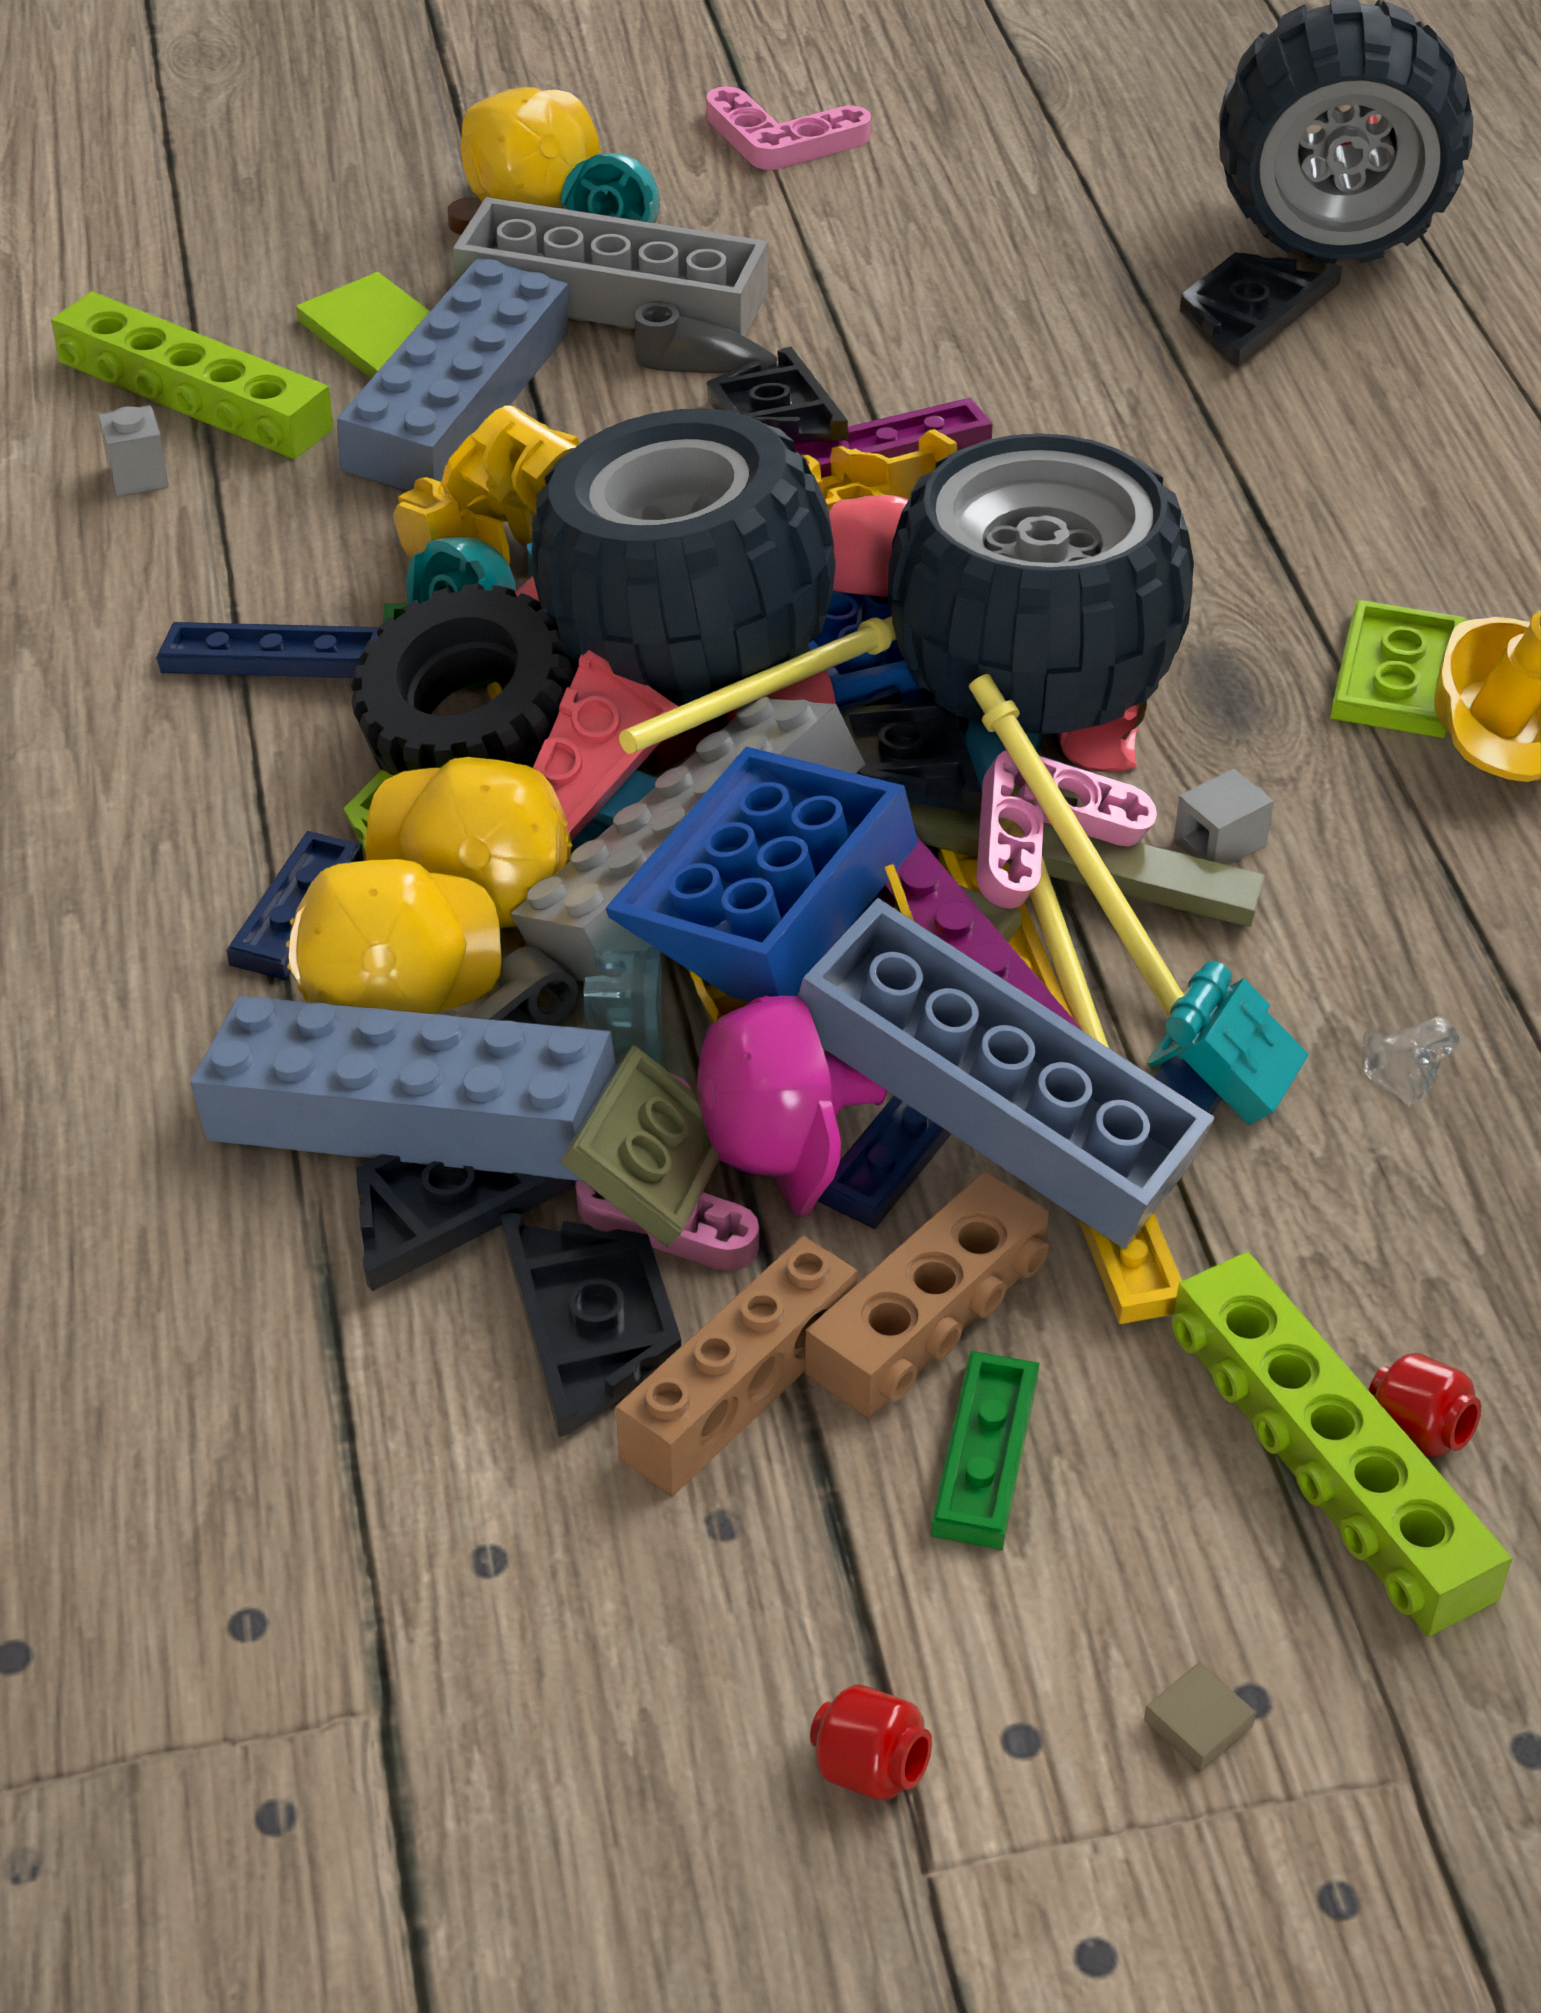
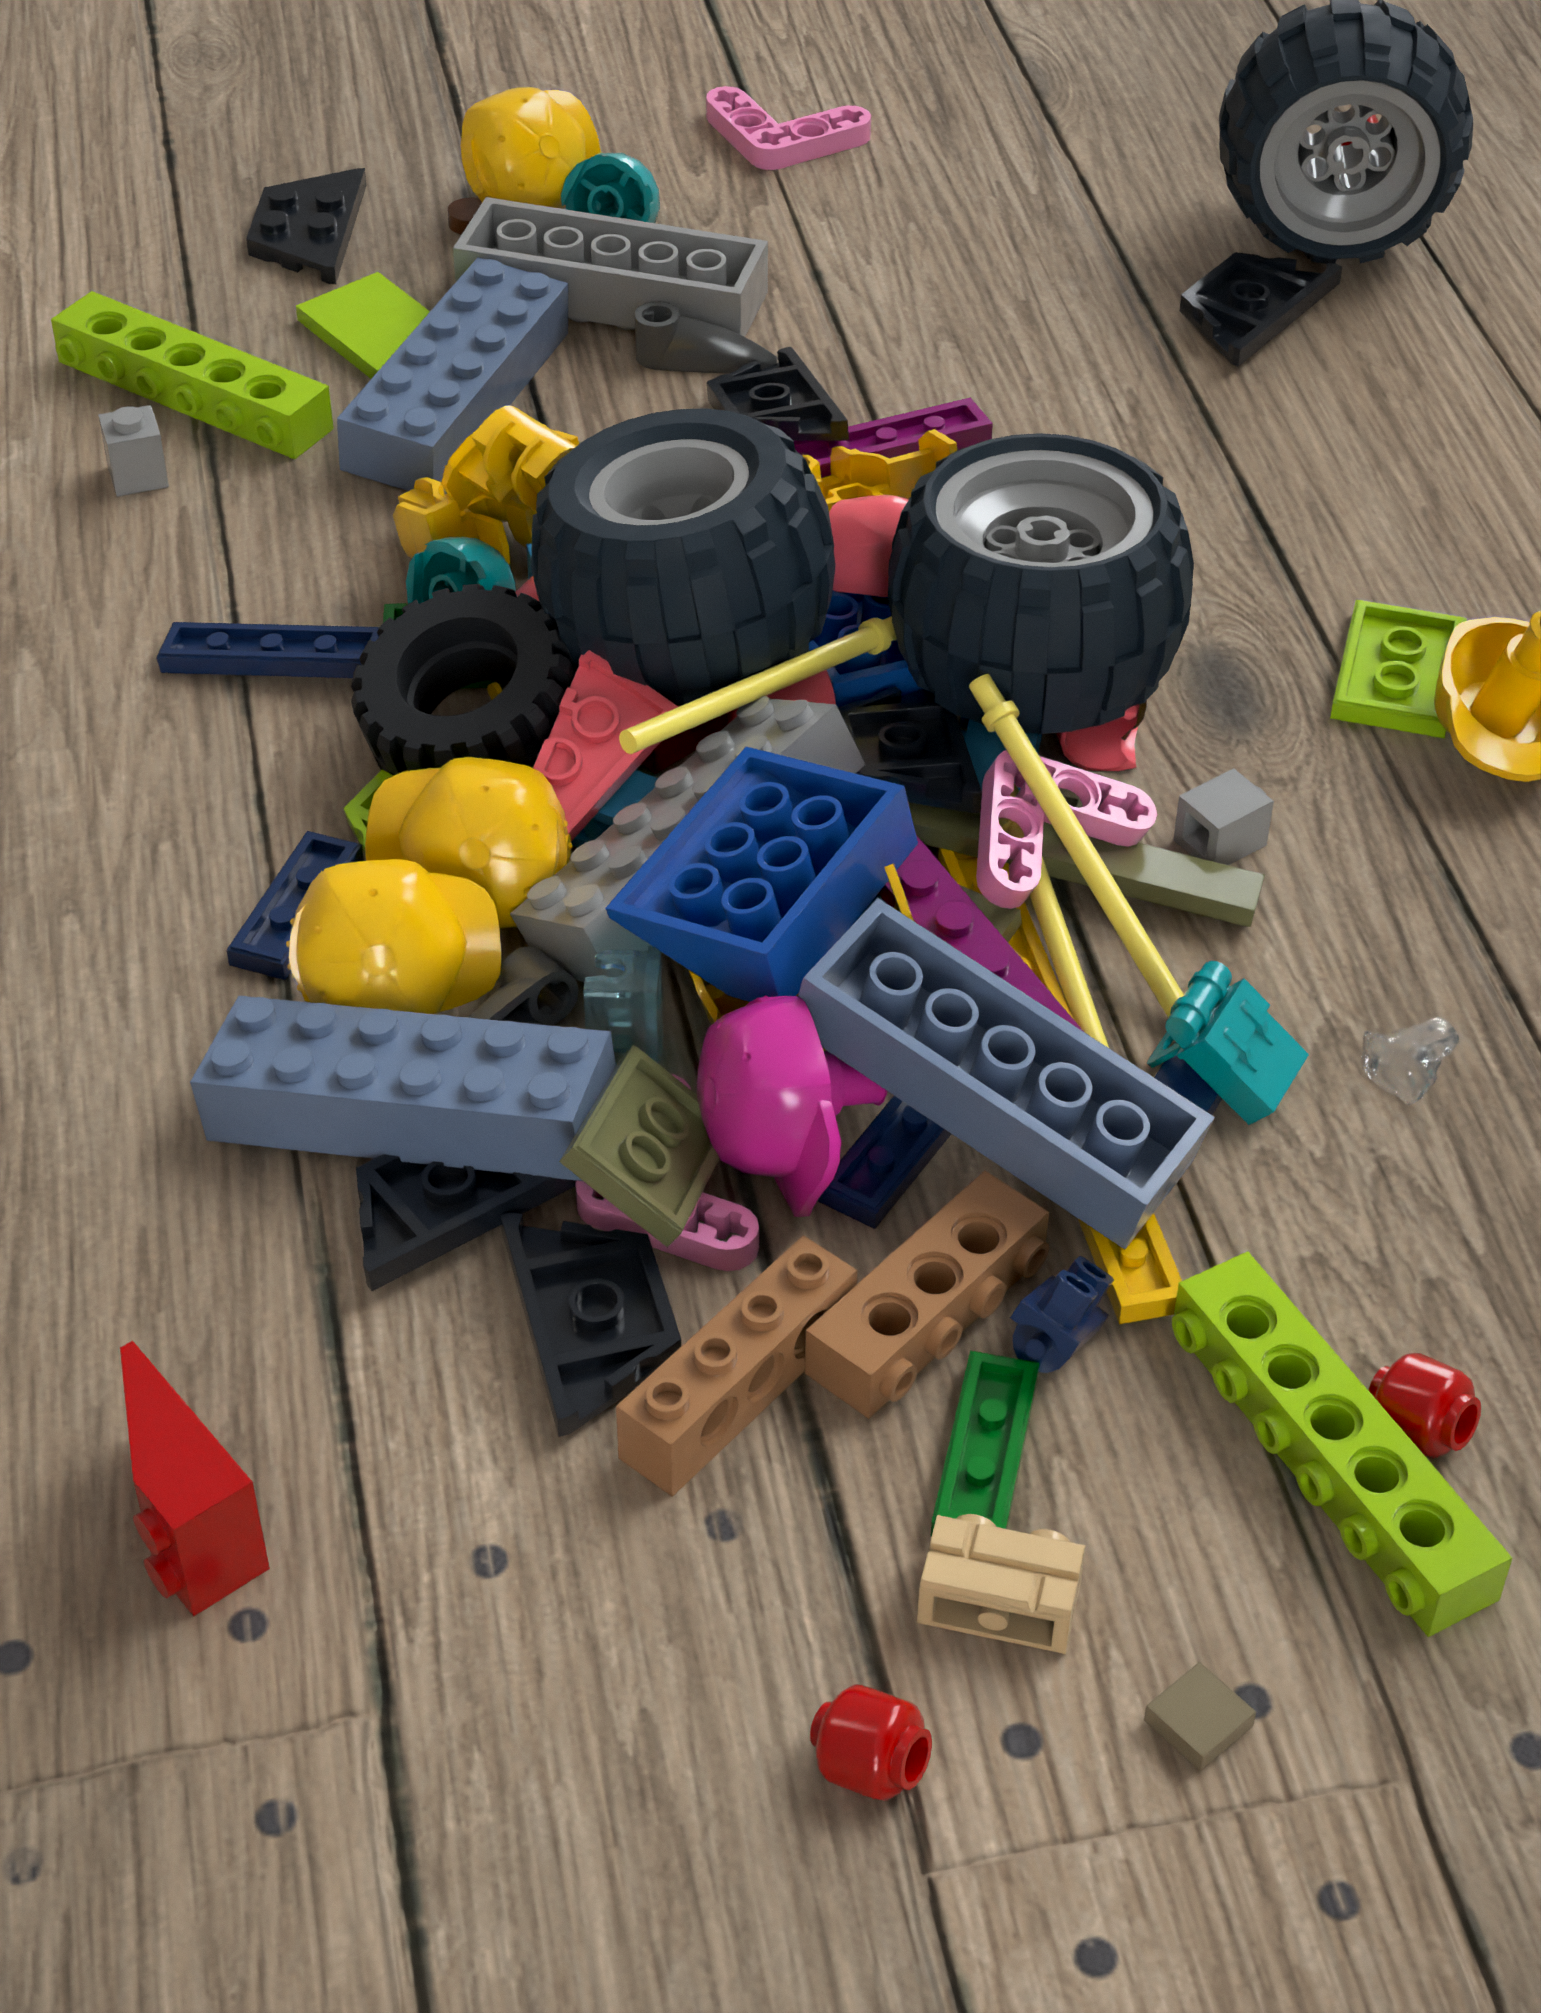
(191, 1494): none -> red slope
(308, 222): none -> black wing
(1001, 1582): none -> tan brick
(1060, 1315): none -> dark blue hips

